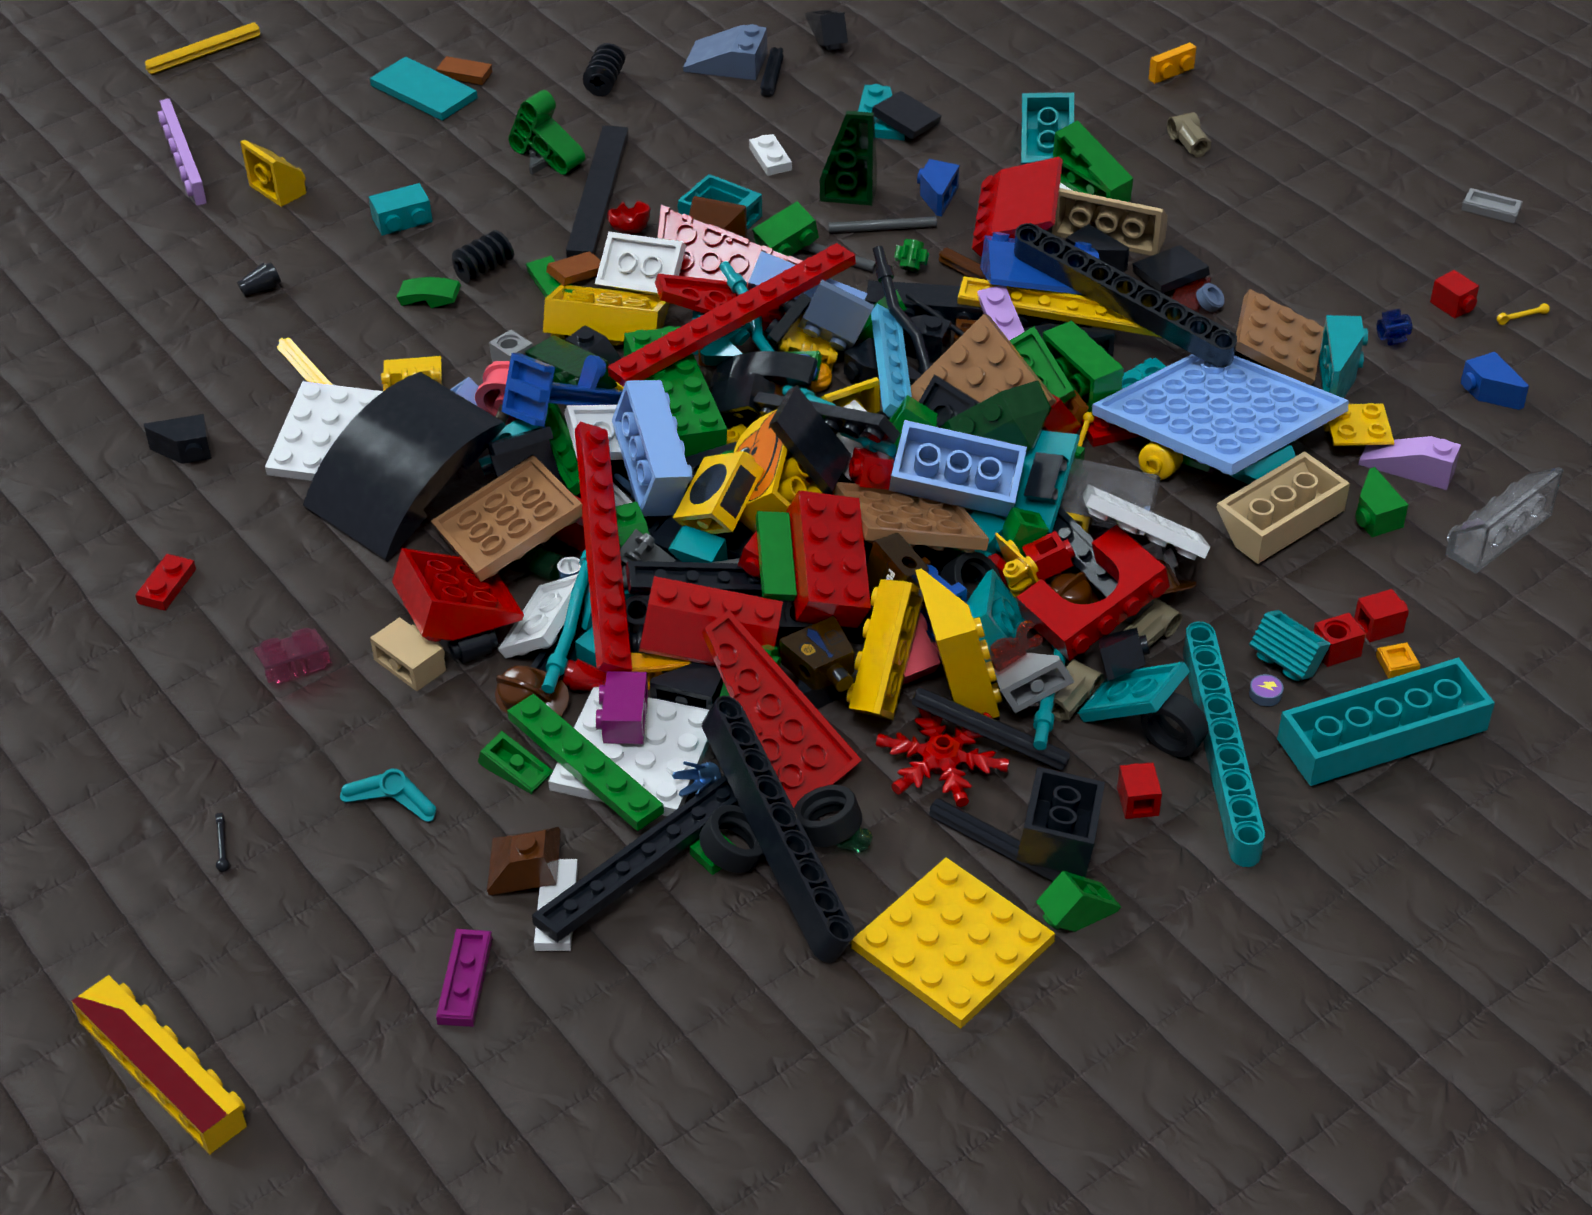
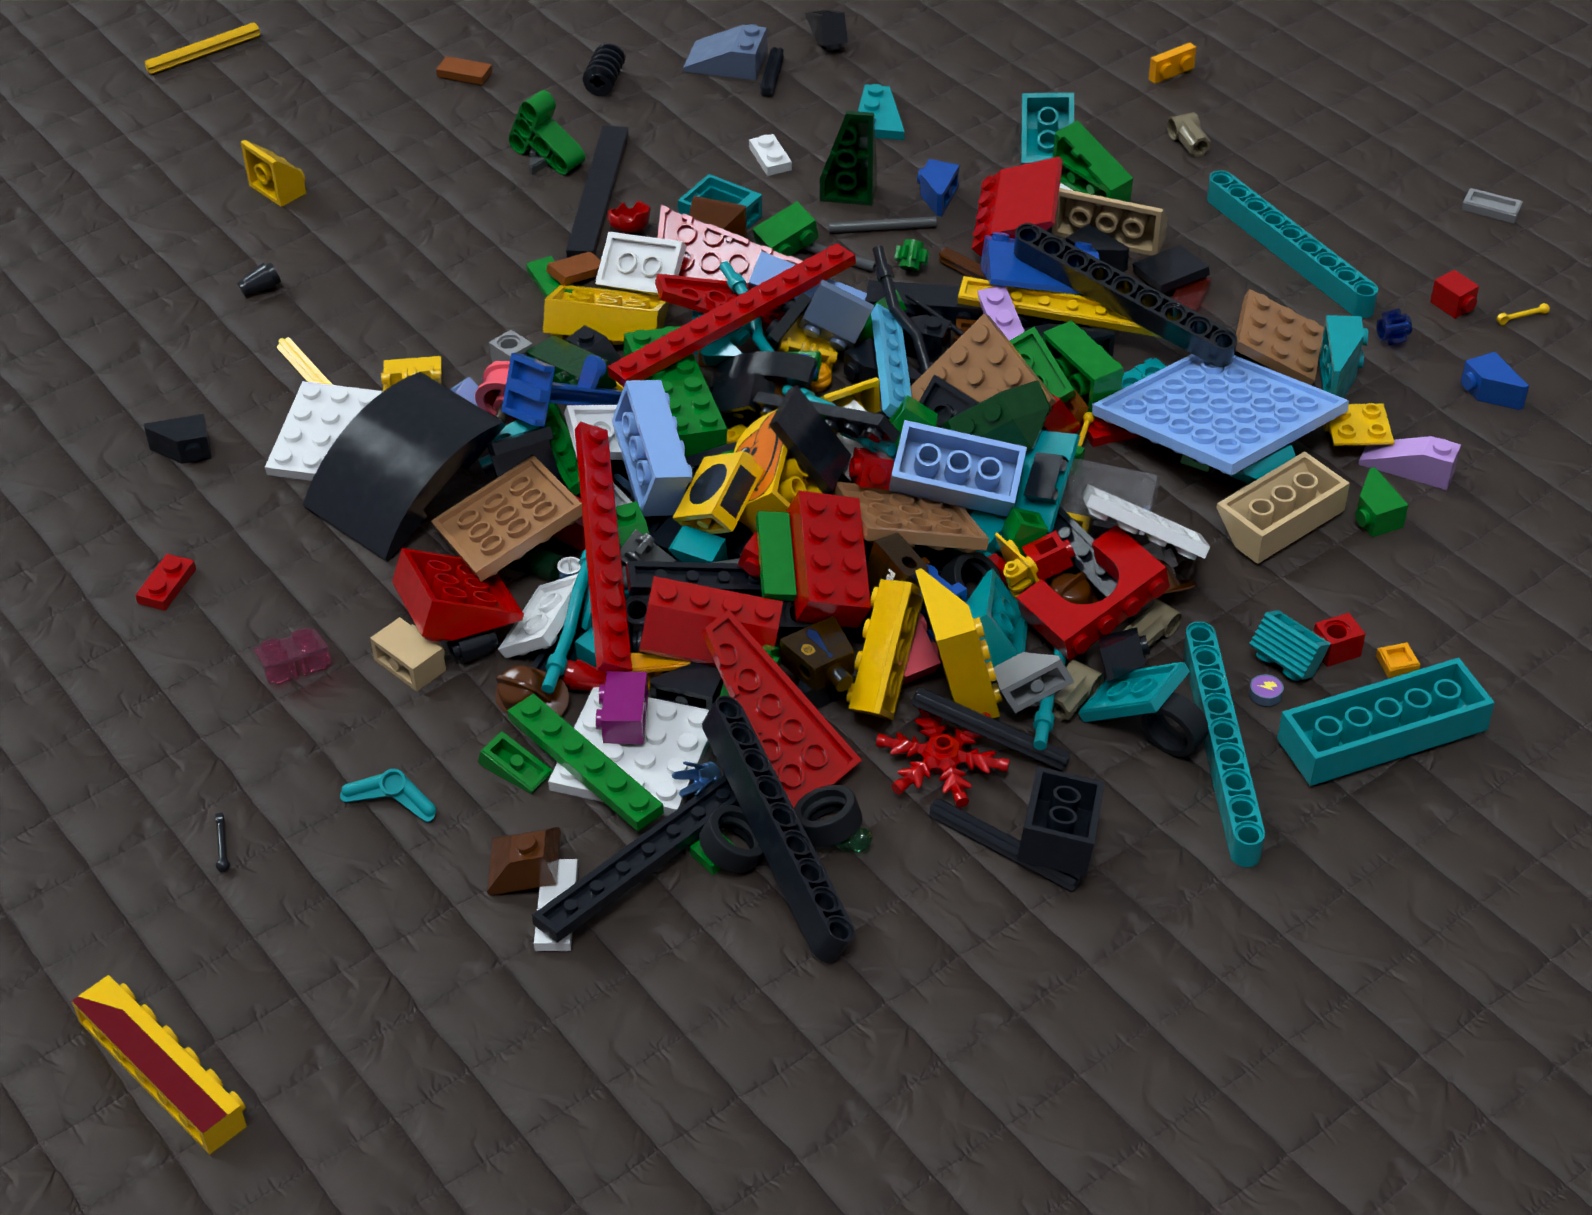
(181, 152): lavender plate -> none
(400, 209): teal brick -> none
(423, 88): teal tile -> none
(432, 289): green slope -> none
(464, 978): magenta tile -> none
(481, 255): black piece -> none
(906, 114): black tile -> none
(953, 942): yellow plate -> none
(1007, 651): clear red plate -> none
(1076, 902): green slope -> none
(1139, 790): red brick -> none
(1160, 459): yellow head -> none
(1210, 297): sand blue tile -> none
(1292, 244): none -> teal beam
(1381, 615): red brick -> none
(1504, 520): clear slope -> none

